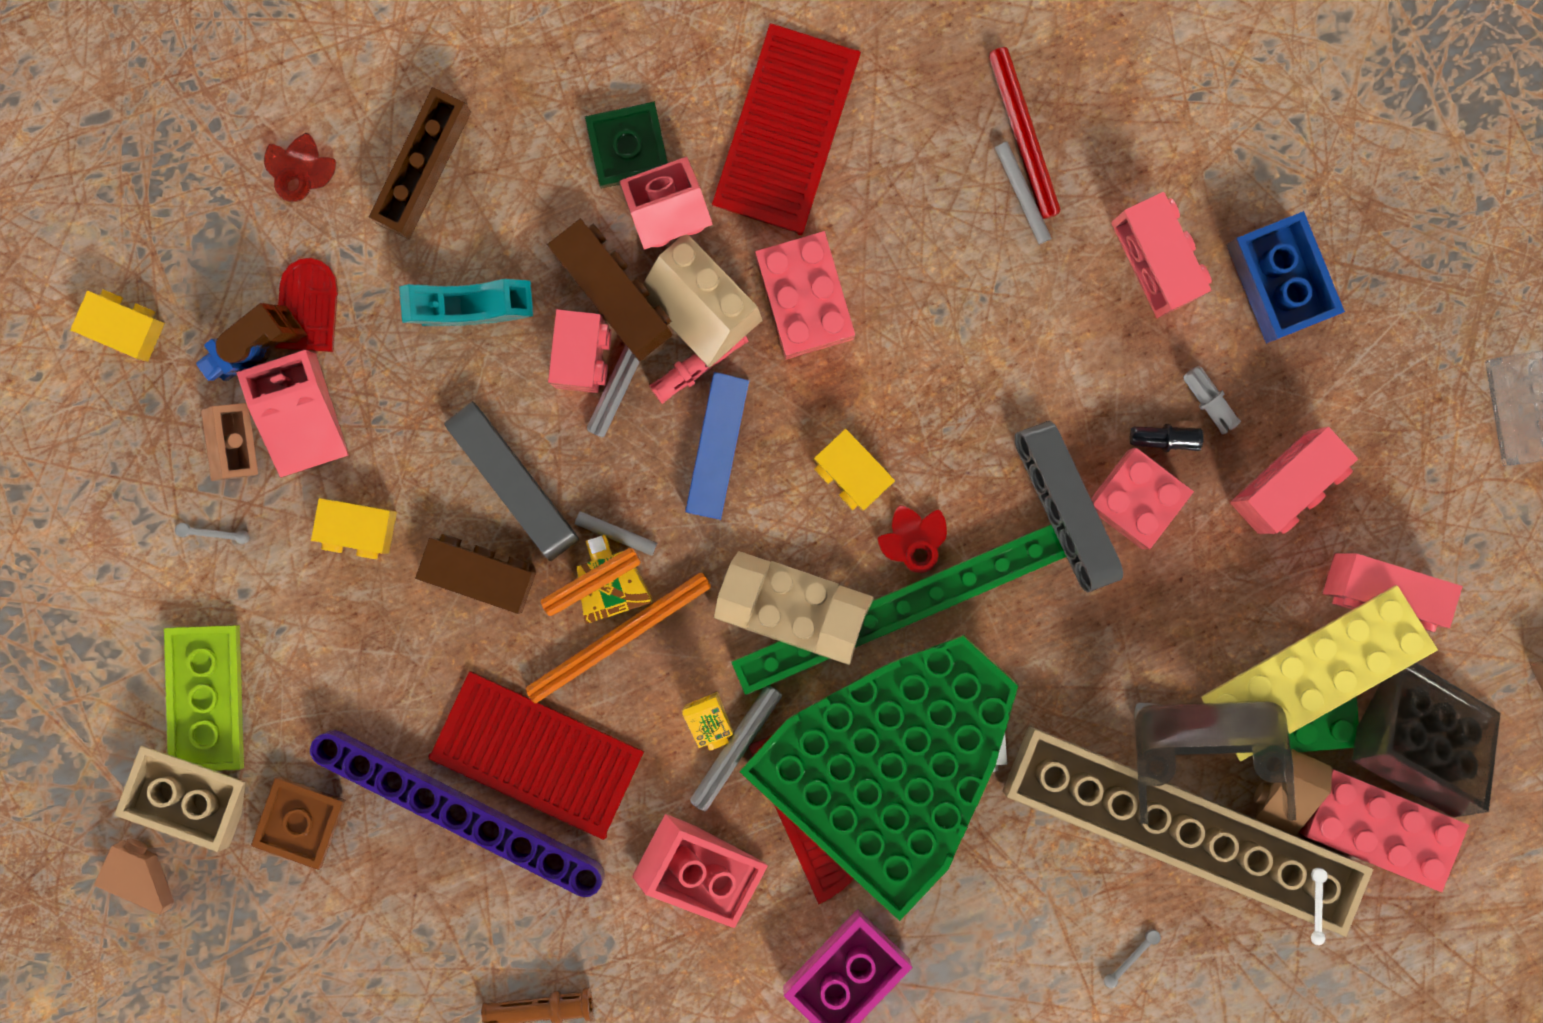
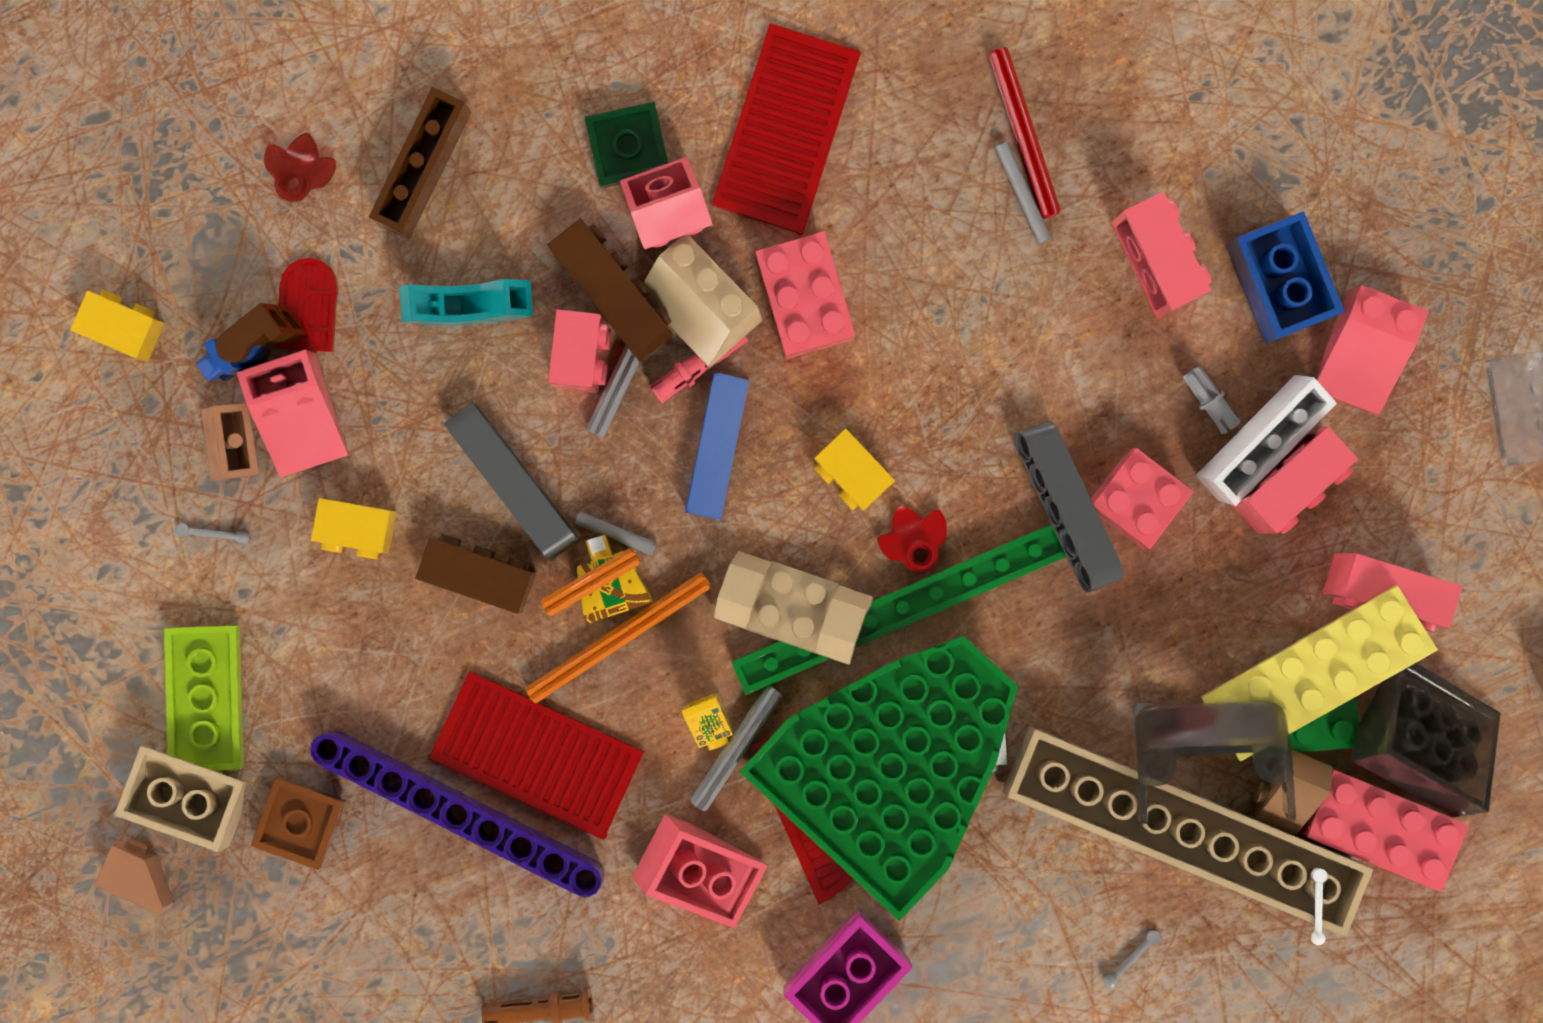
(1167, 438): black axle -> none
(1266, 439): none -> white brick
(1369, 348): none -> coral slope

